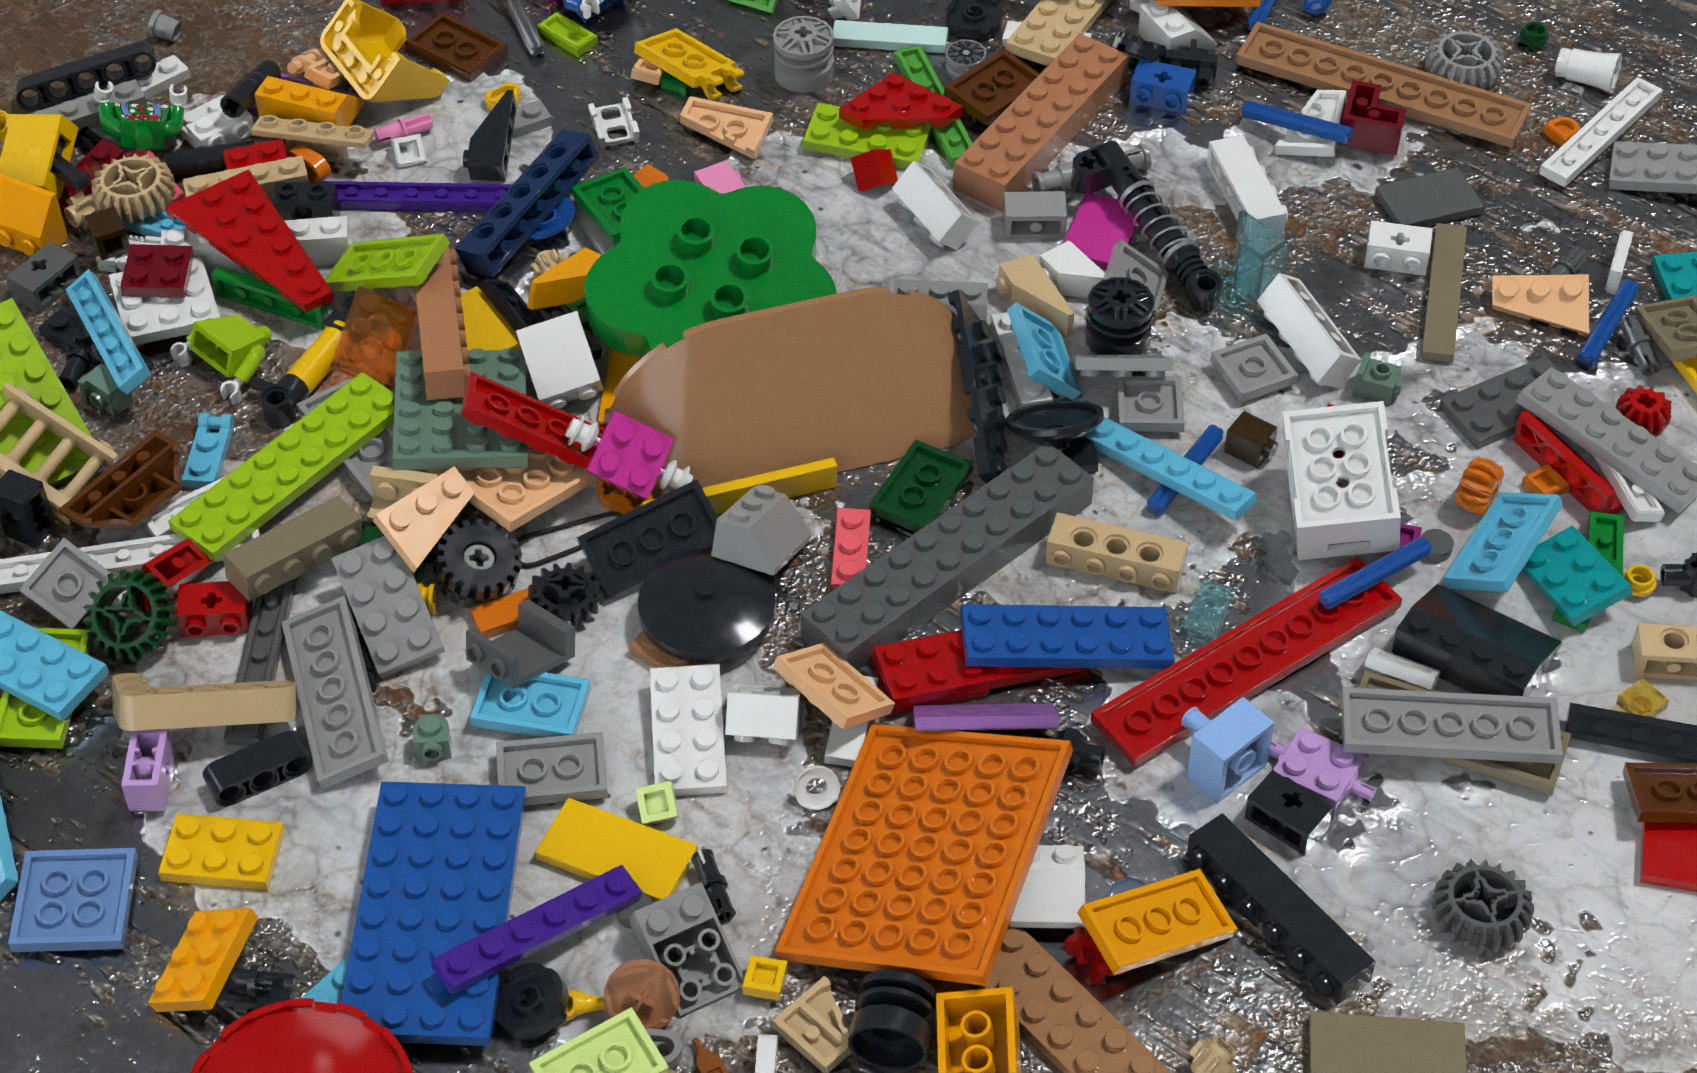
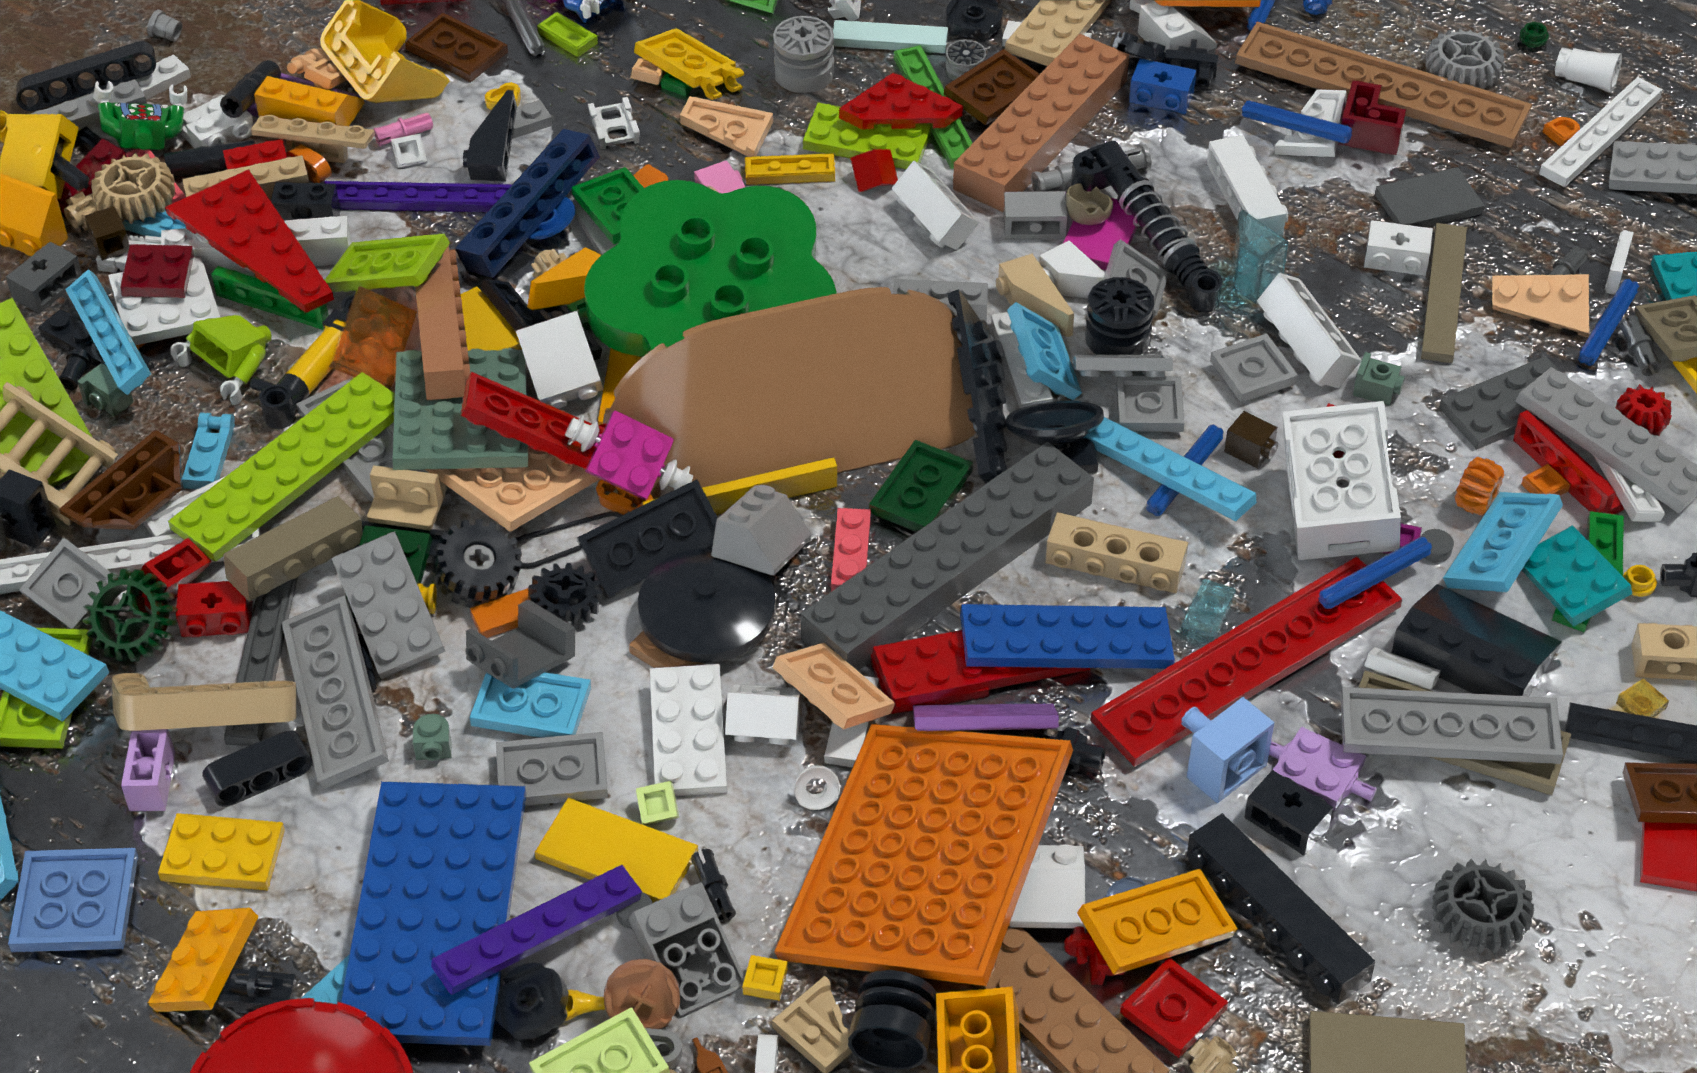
(423, 516): light nougat wing -> none
(790, 169): none -> yellow tile
(1088, 207): none -> dark tan hair
(1174, 1007): none -> red plate

